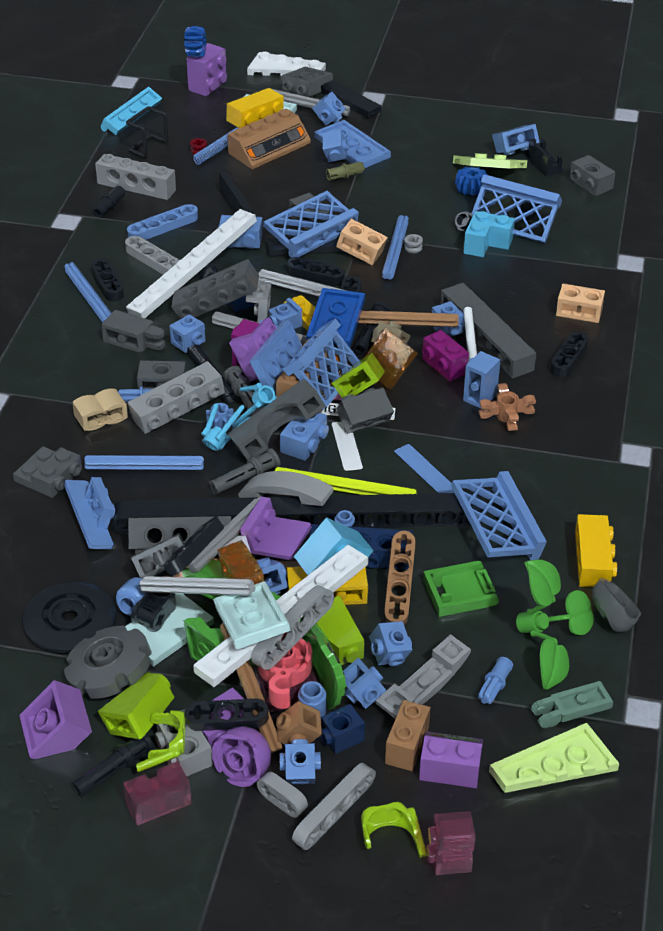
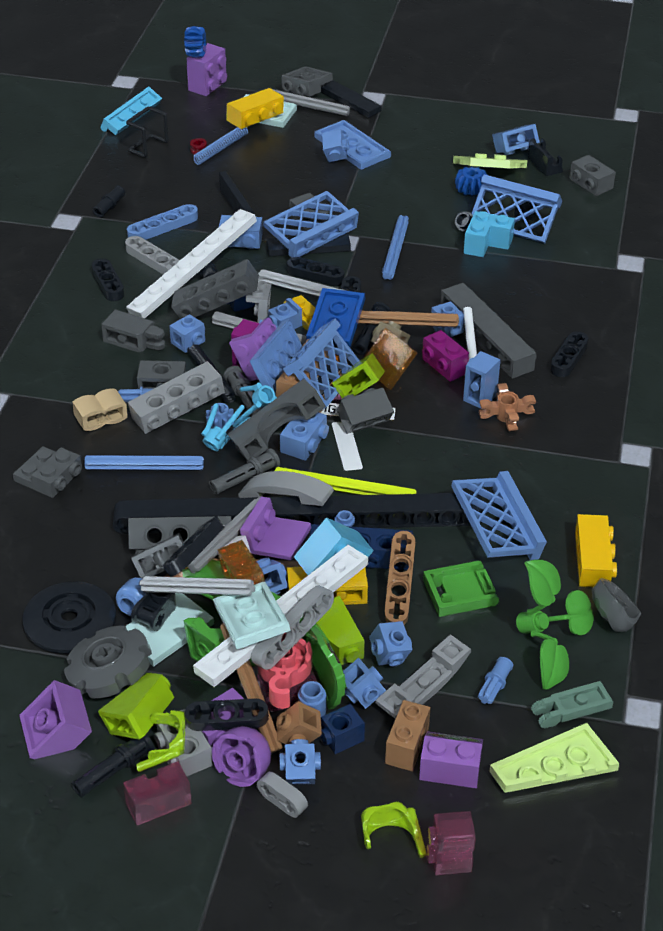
(87, 291): medium blue axle -> none
(92, 510): medium blue bracket -> none
(136, 176): light grey brick -> none
(267, 138): medium nougat slope -> none
(281, 64): white wing -> none
(329, 109): medium blue brick -> none
(333, 806): light grey beam -> none
(345, 171): olive axle -> none
(361, 241): light nougat brick -> none
(413, 243): light grey bush -> none
(424, 469): medium blue sticker -> none
(580, 303): light nougat brick -> none

